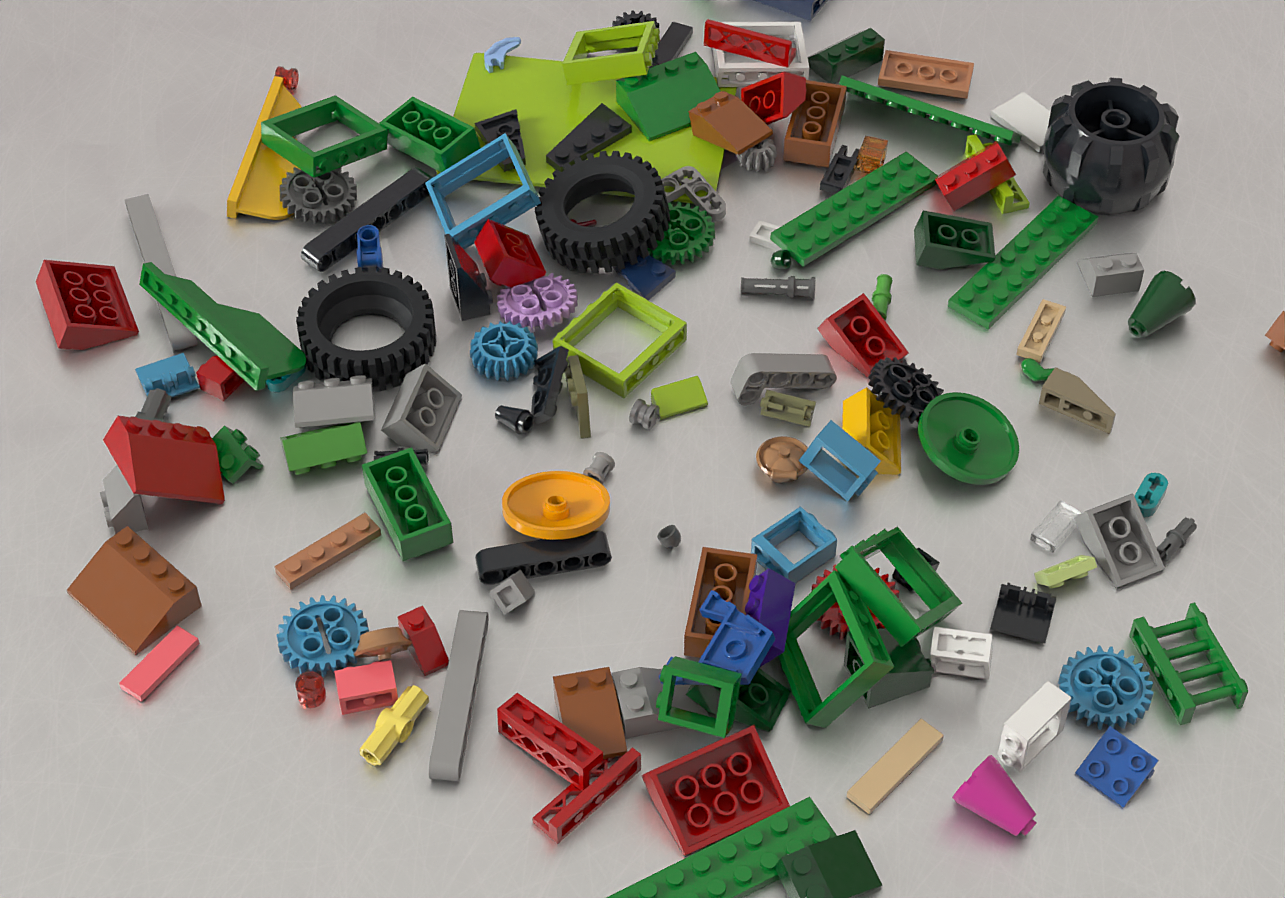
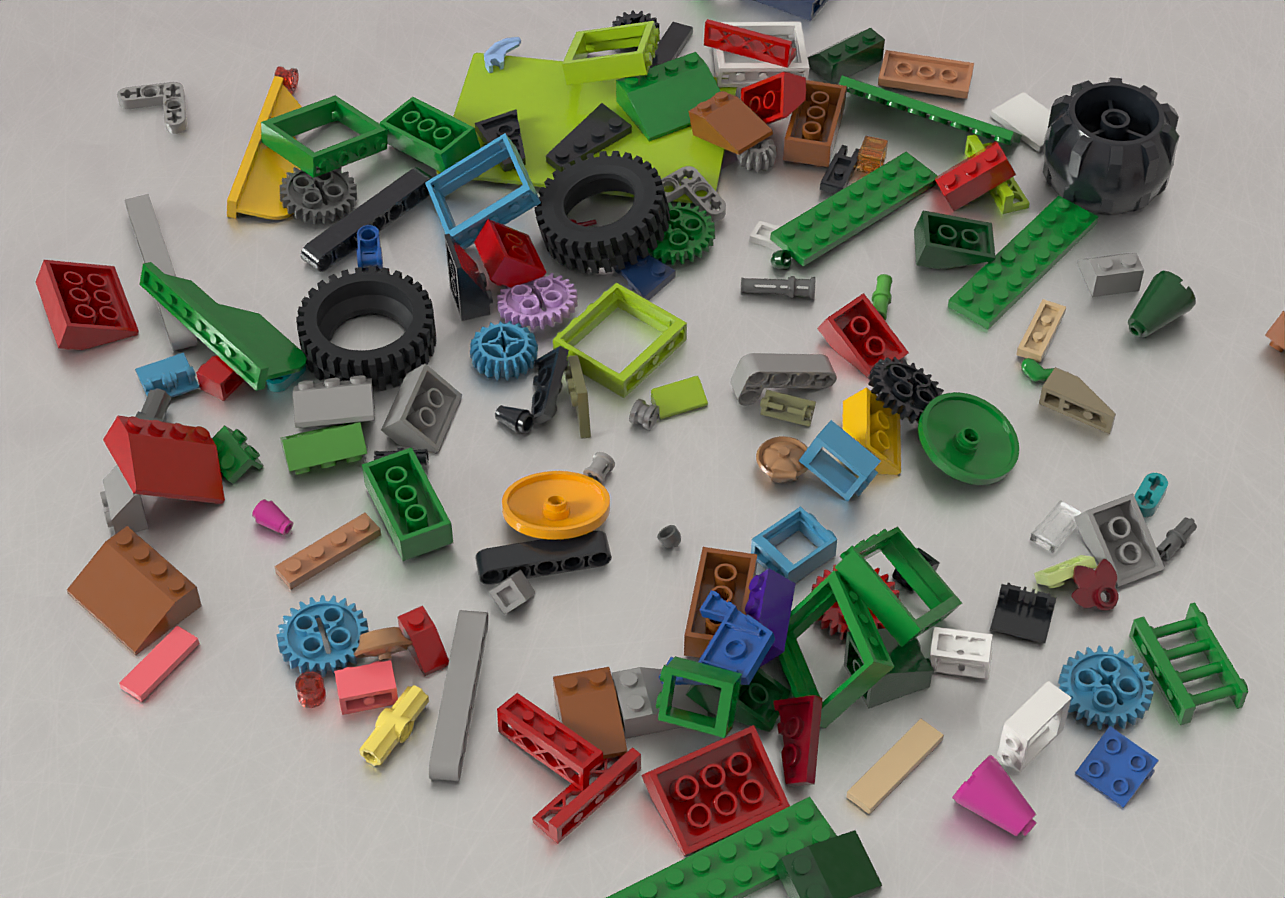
(130, 98): none -> light grey beam
(271, 516): none -> dark pink cone
(800, 731): none -> dark red wing
(1093, 583): none -> dark red plate

